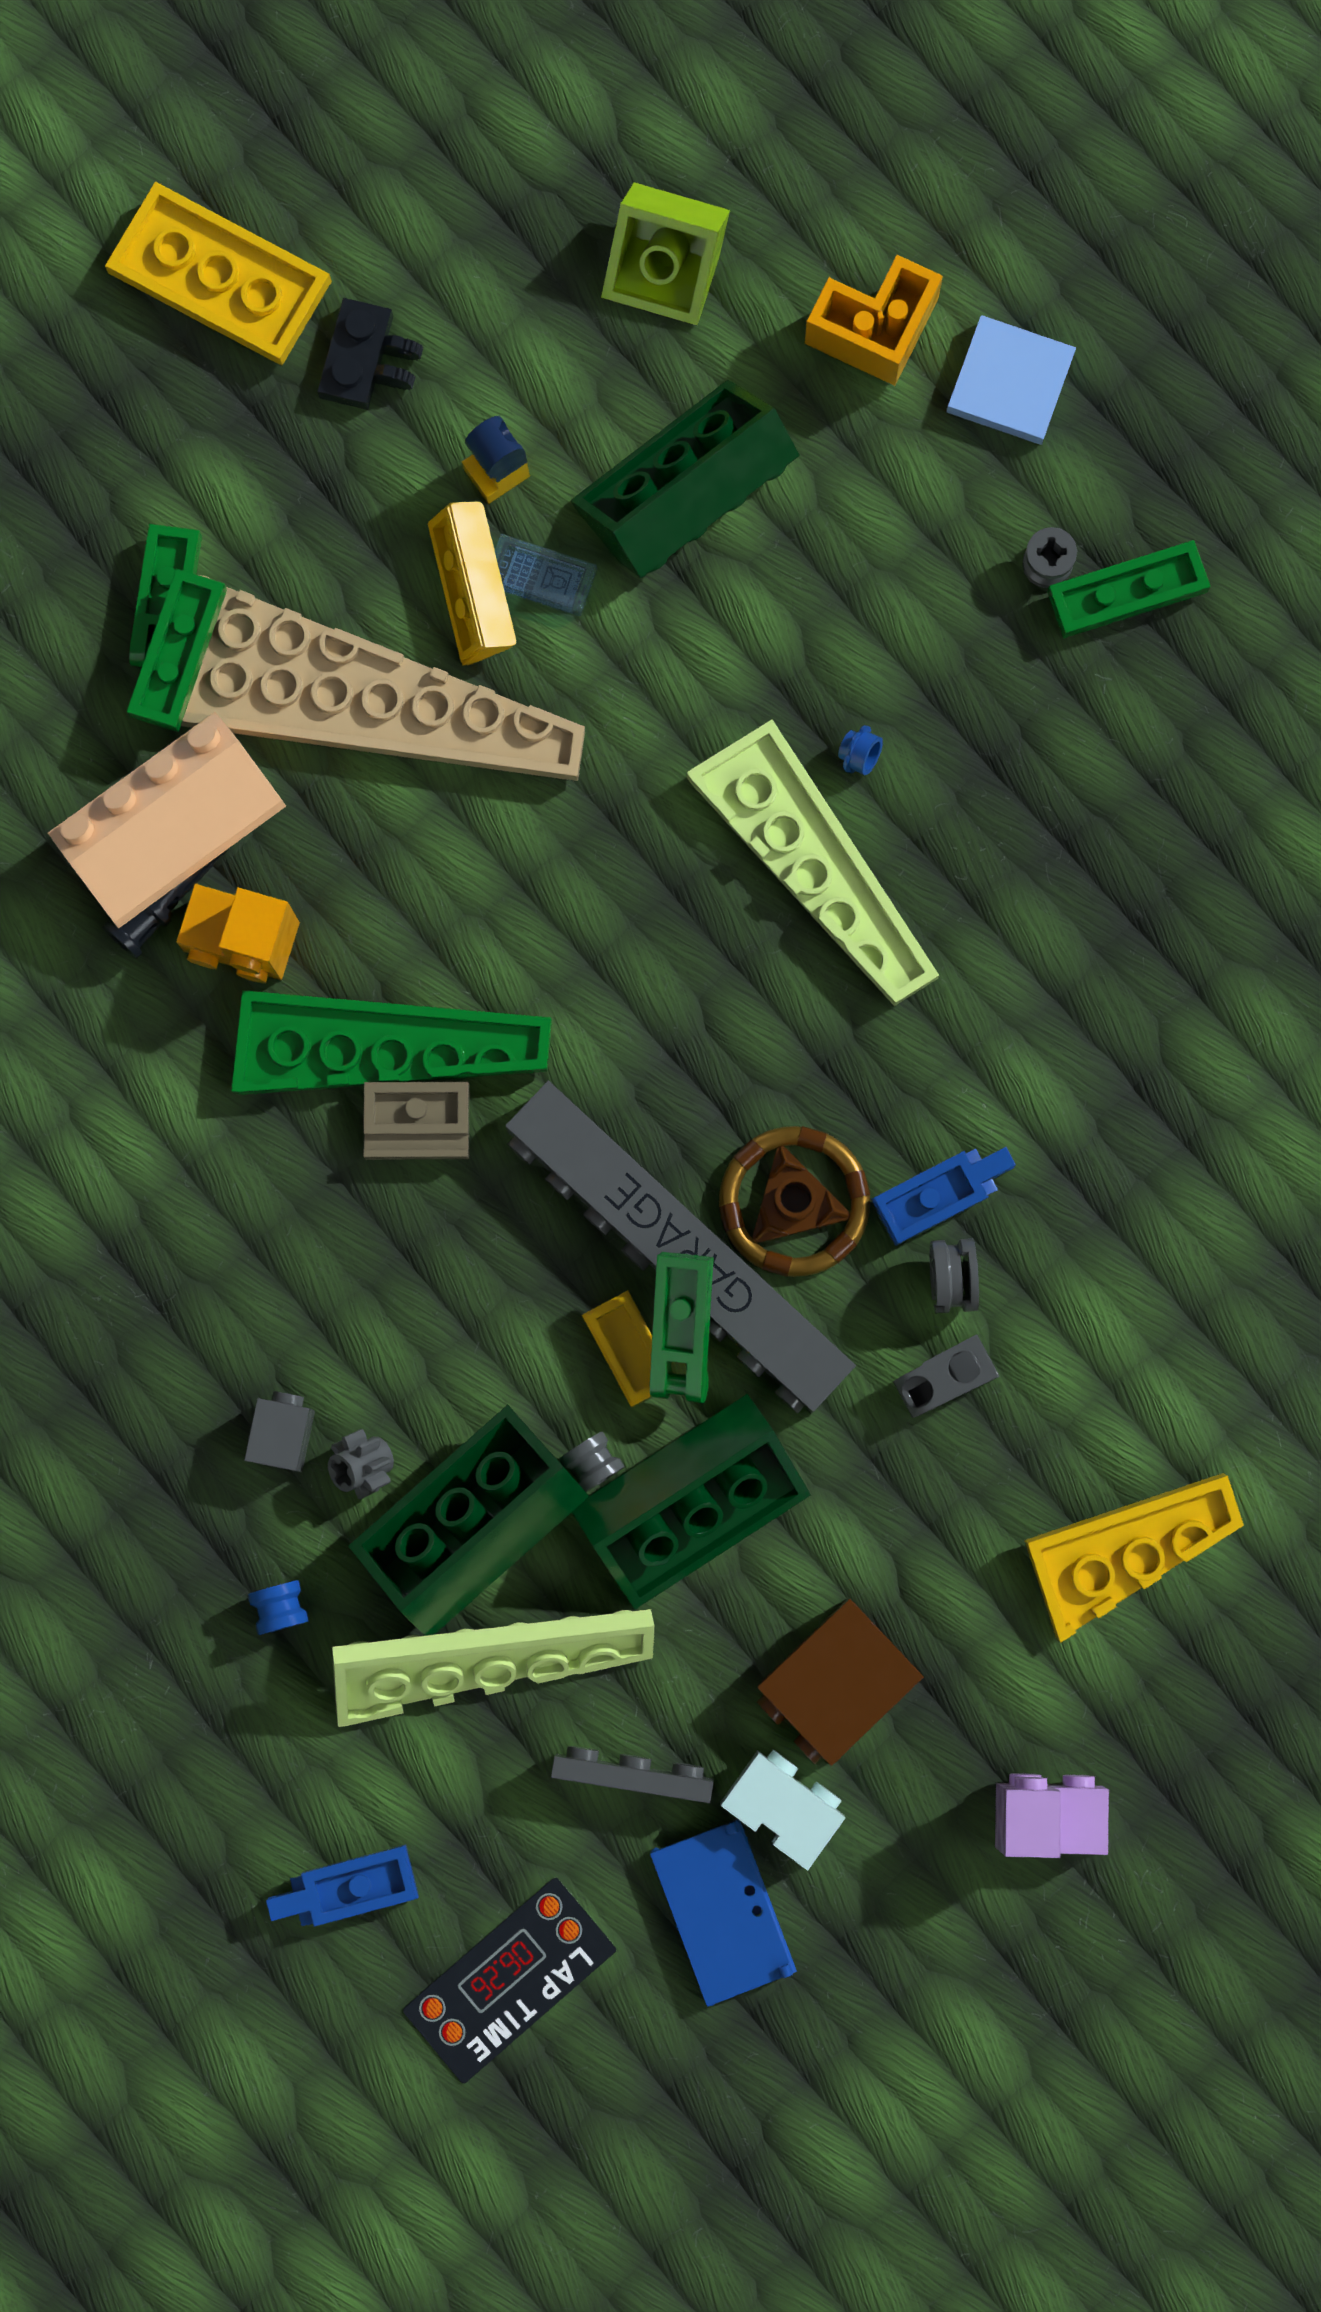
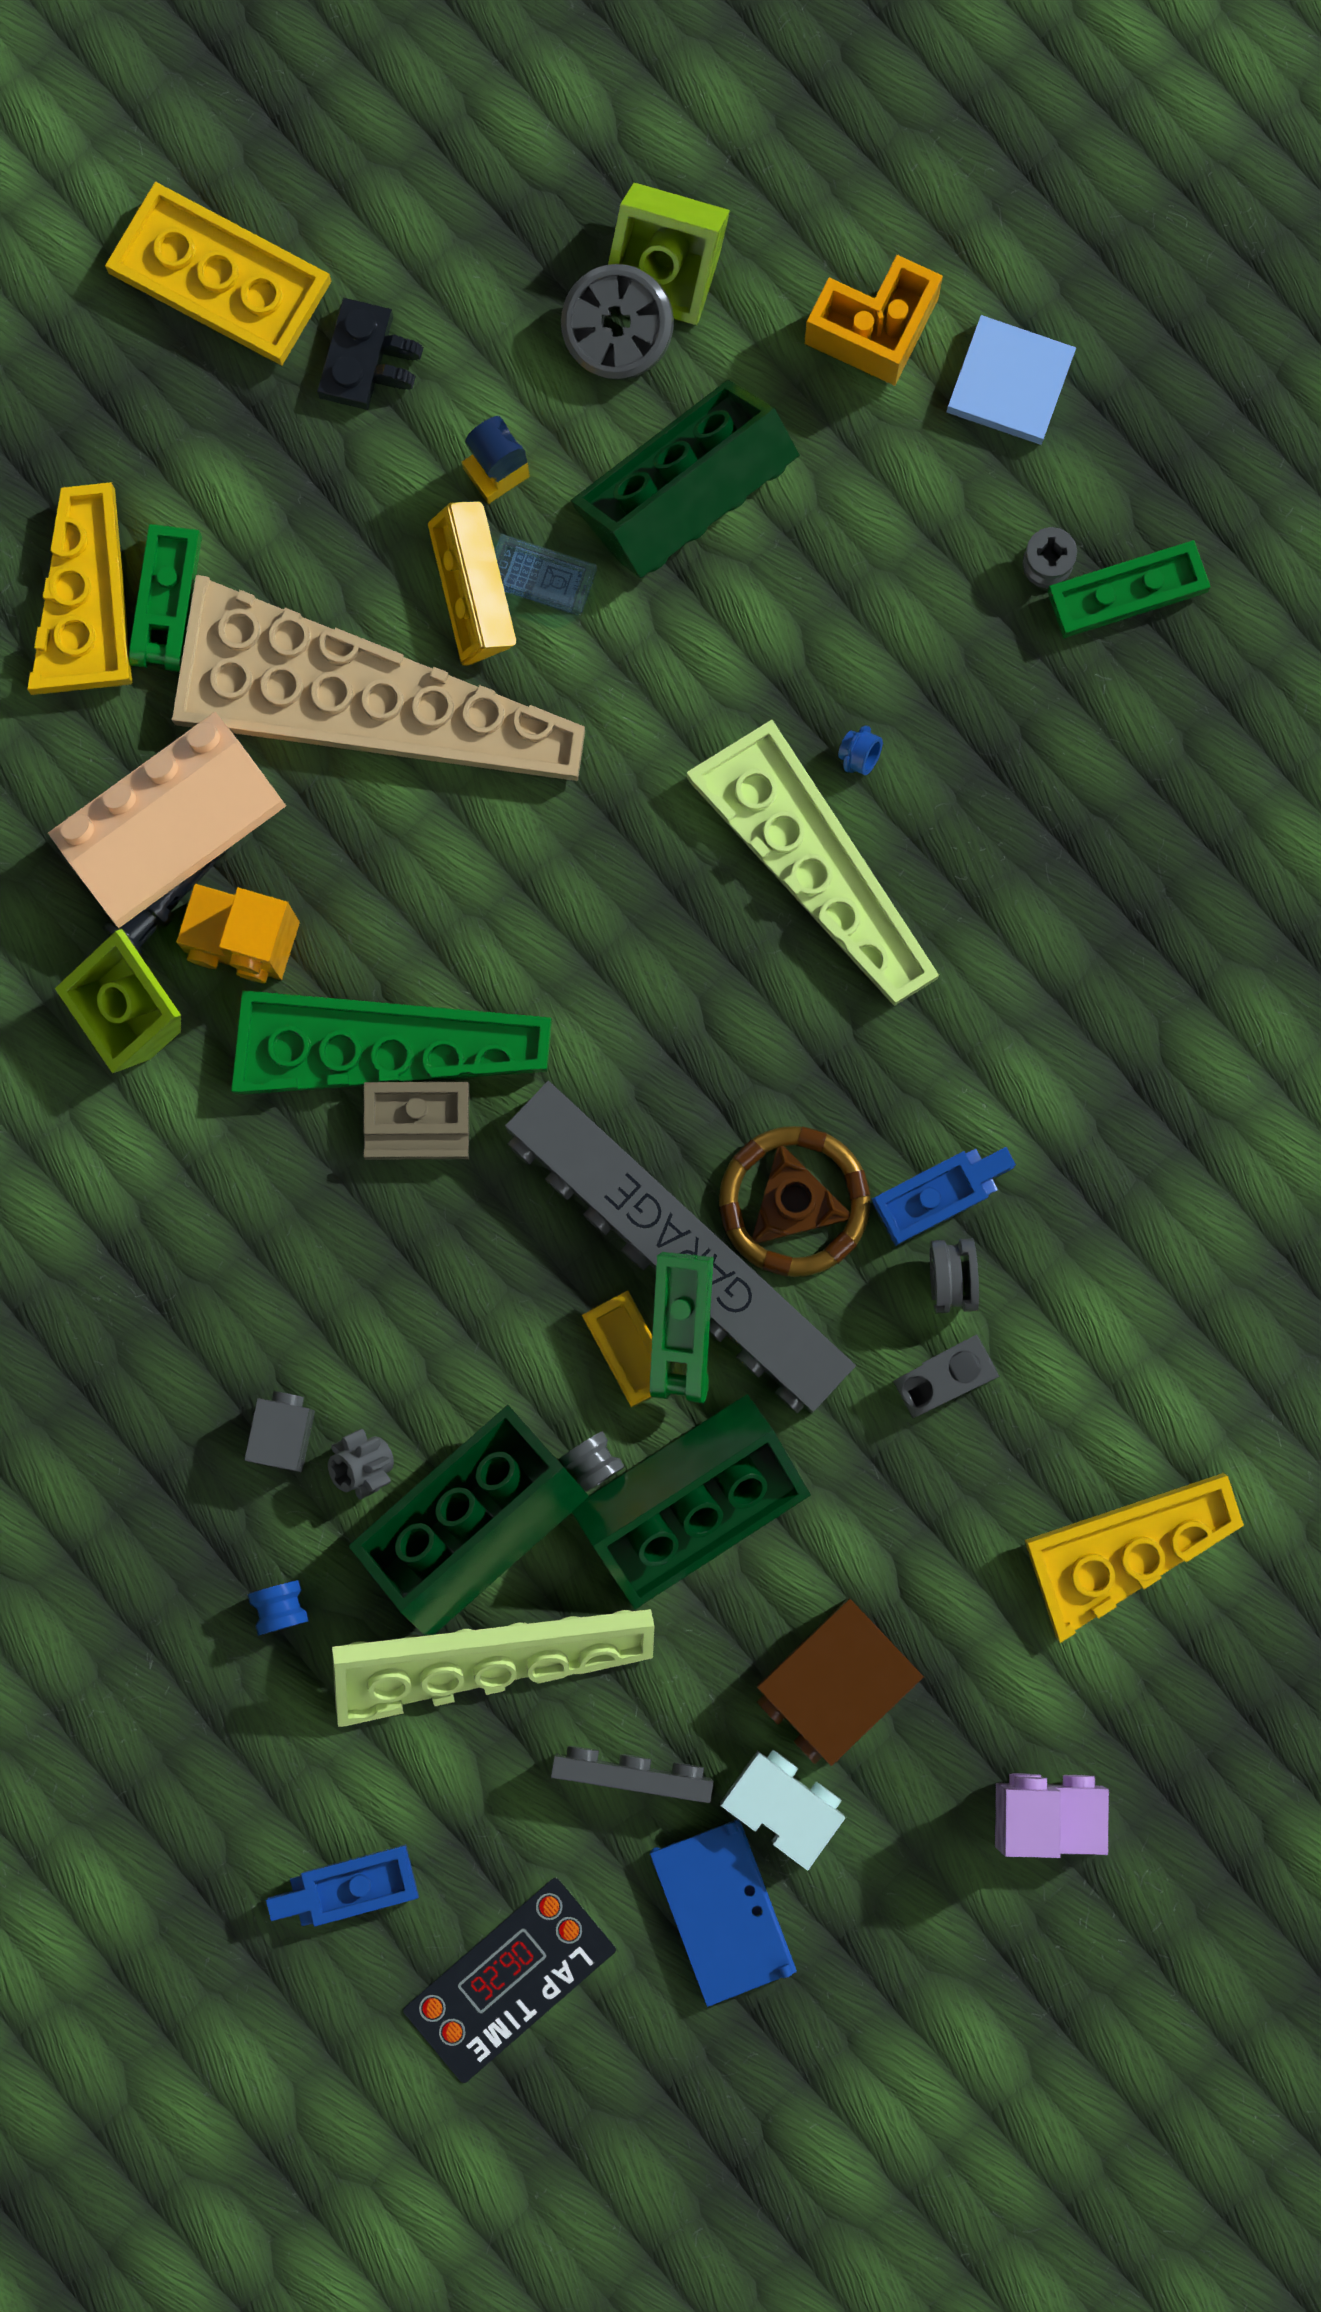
(84, 608): none -> yellow wing
(120, 1004): none -> lime slope
(177, 650): green plate -> none
(596, 345): none -> dark grey wheel

